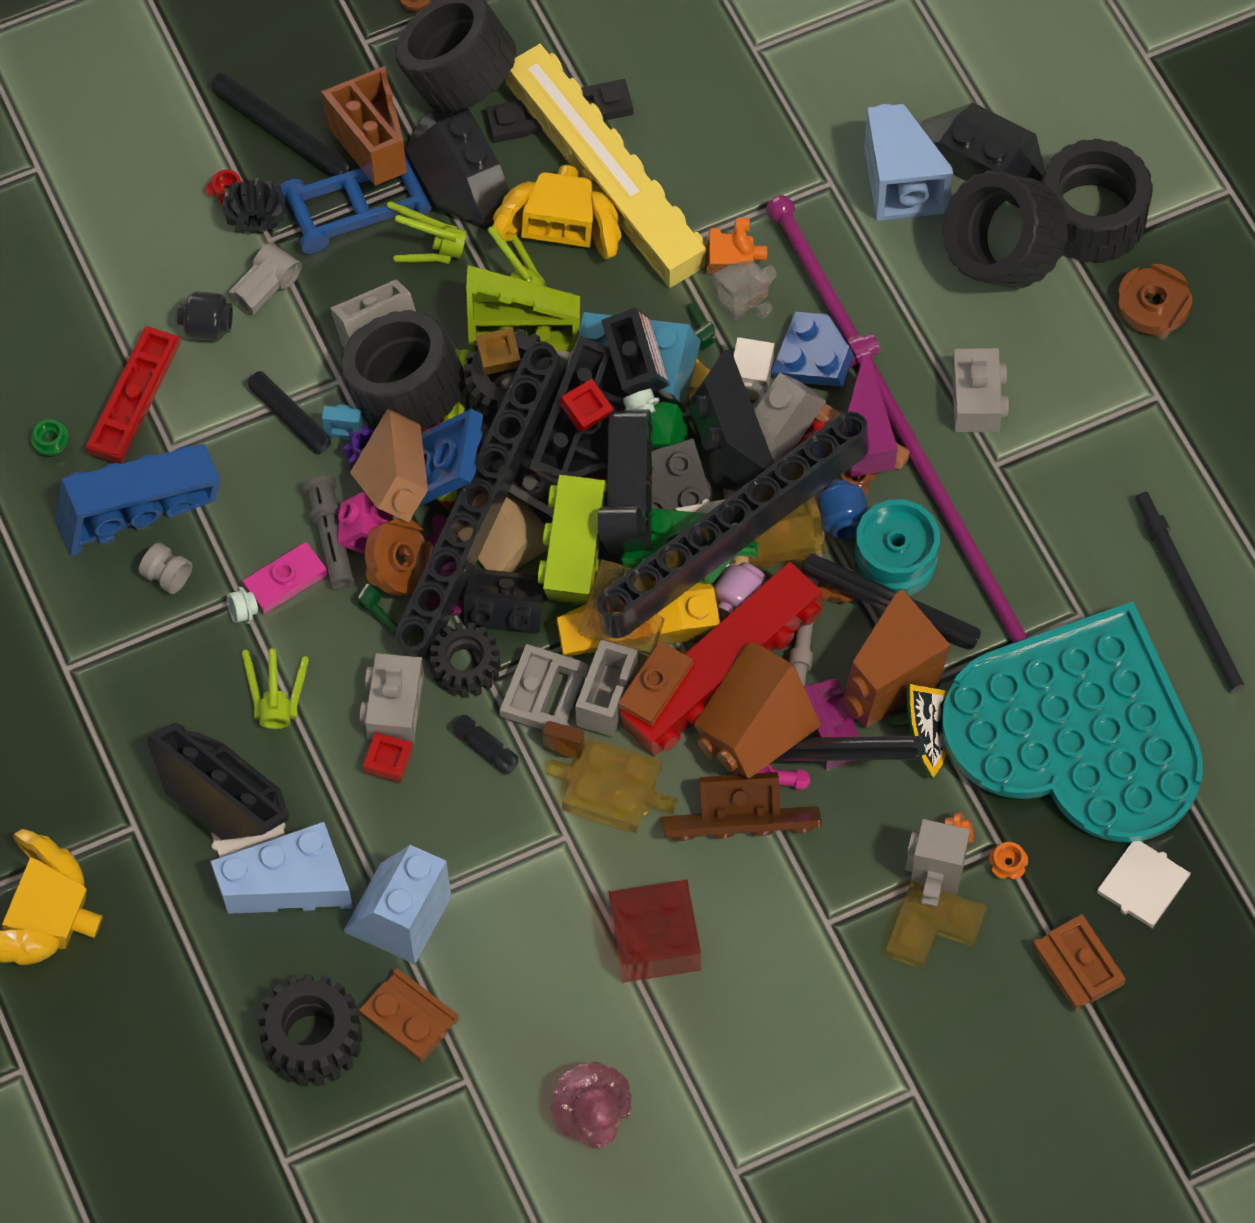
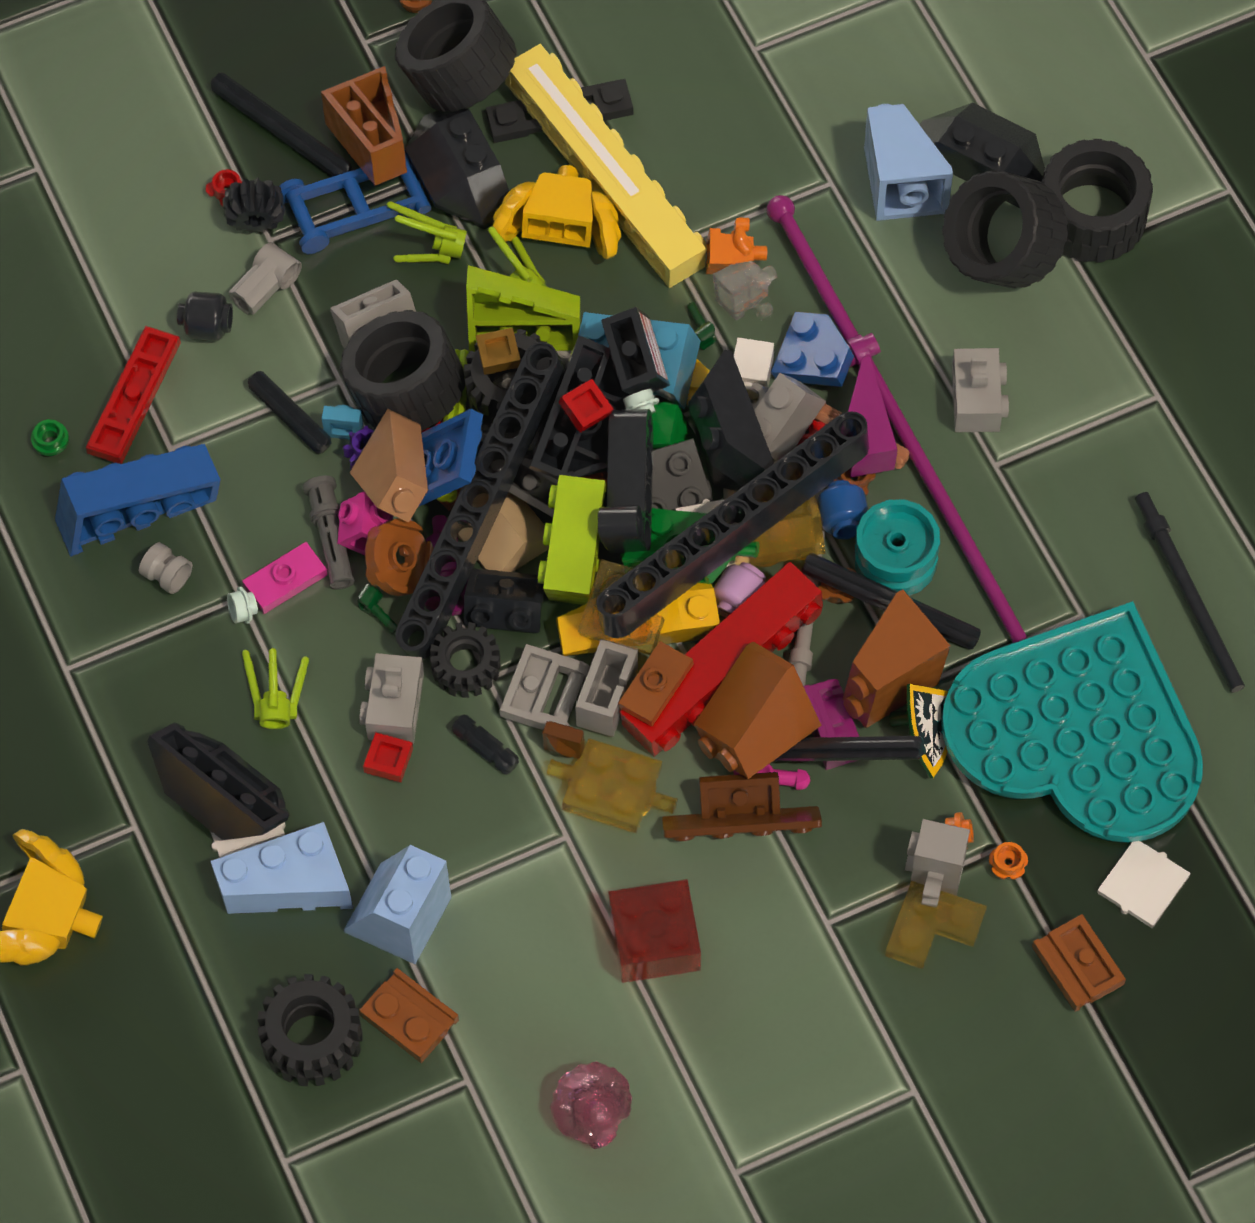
(1152, 318): dark orange plate -> none

